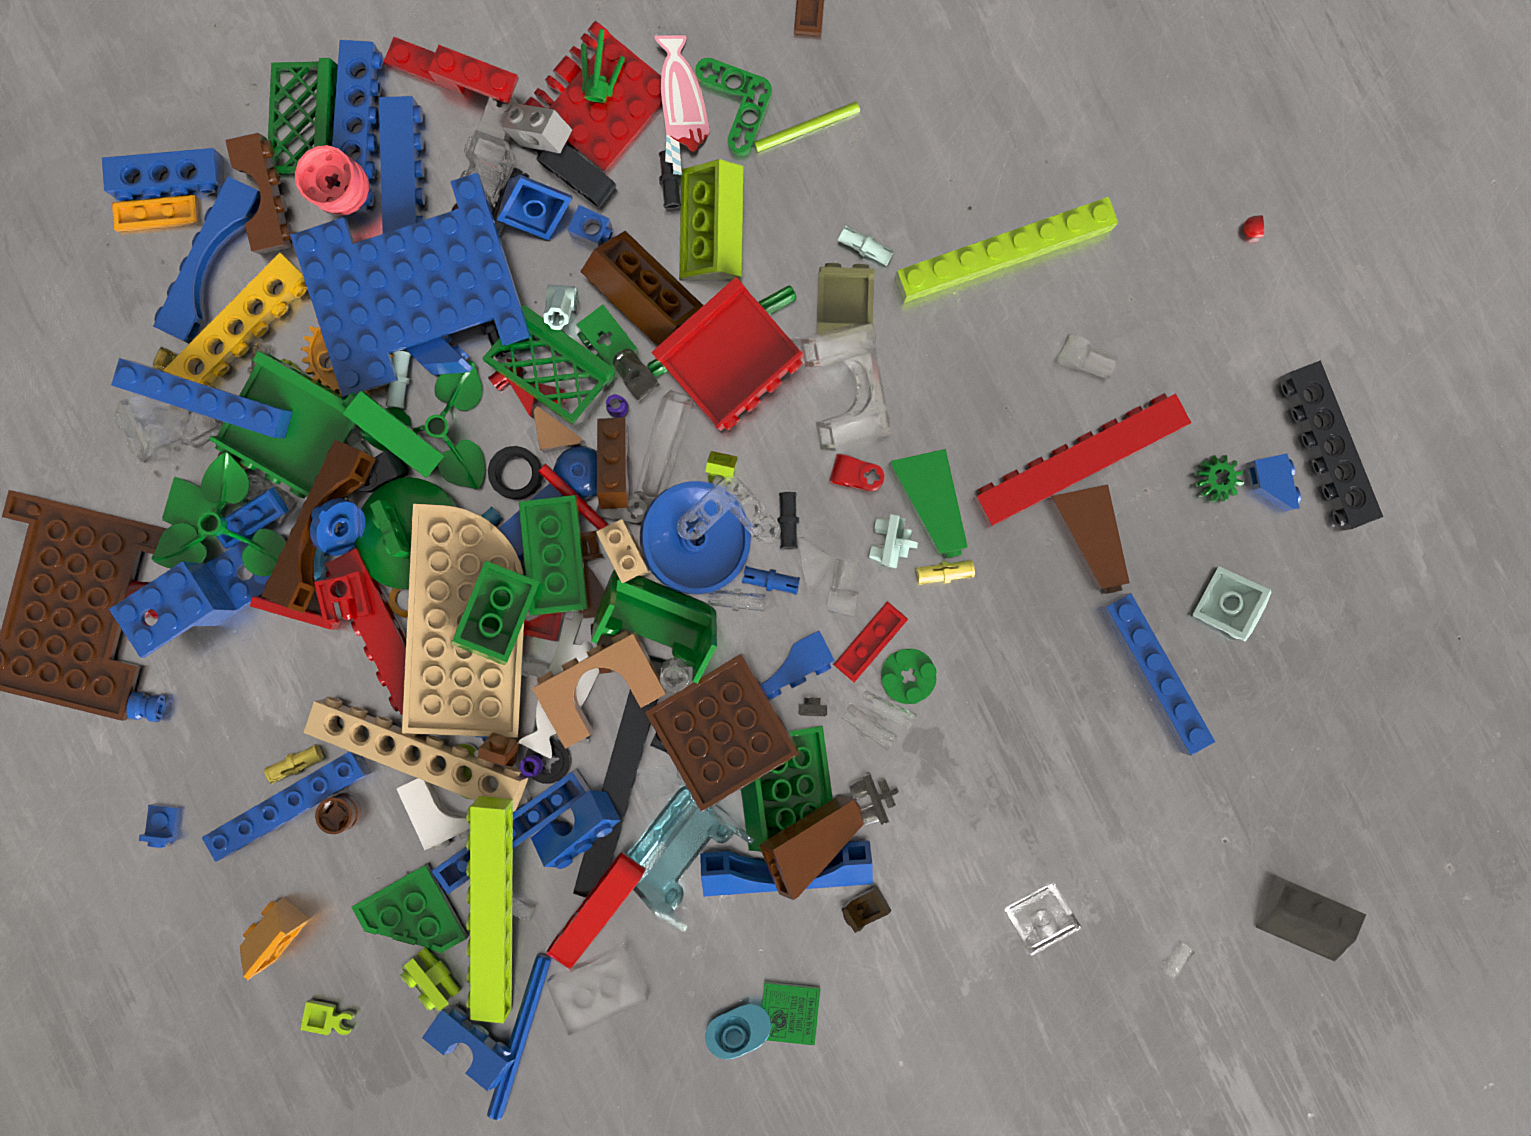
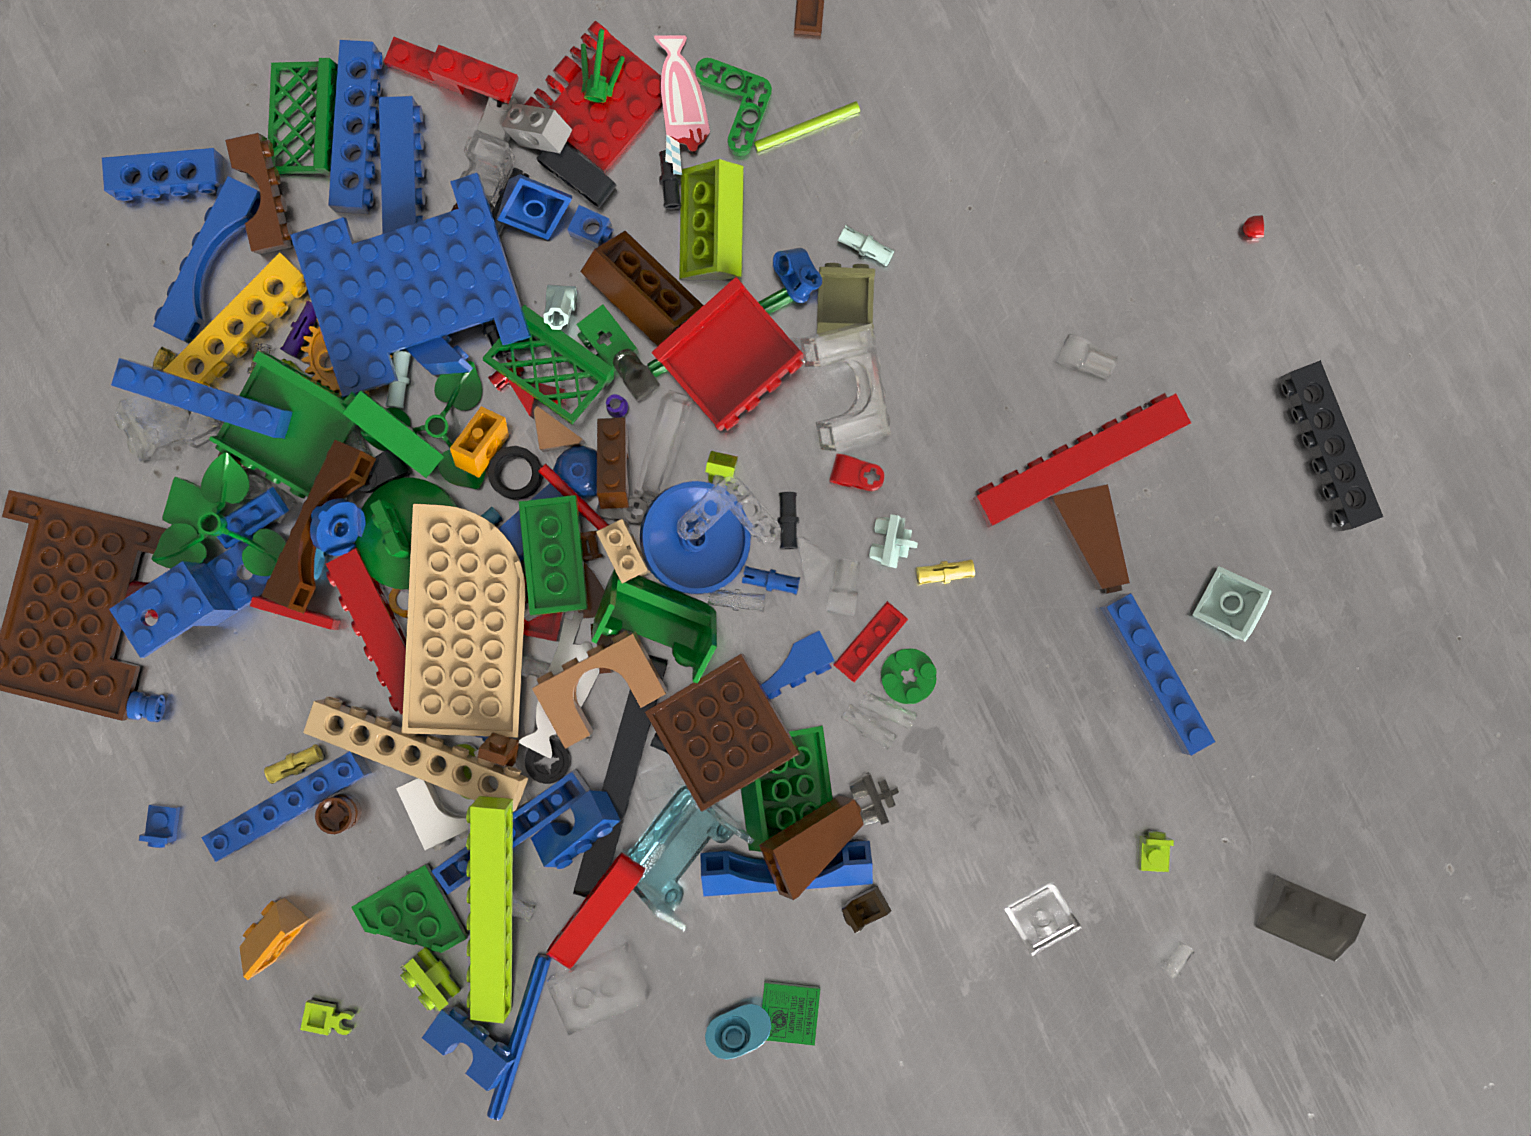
(155, 213): light orange tile -> none
(300, 329): none -> dark purple pin
(321, 169): coral wheel -> none
(355, 589): red brick -> none
(479, 441): none -> light orange brick
(495, 613): green slope -> none
(537, 762): dark purple pin -> none
(674, 667): clear wheel -> none
(797, 271): none -> blue piece
(812, 707): clear smoke plate -> none
(932, 496): green slope -> none
(1006, 249): lime brick -> none
(1154, 852): none -> lime bracket
(1228, 479): green gear -> none
(1274, 481): blue slope -> none

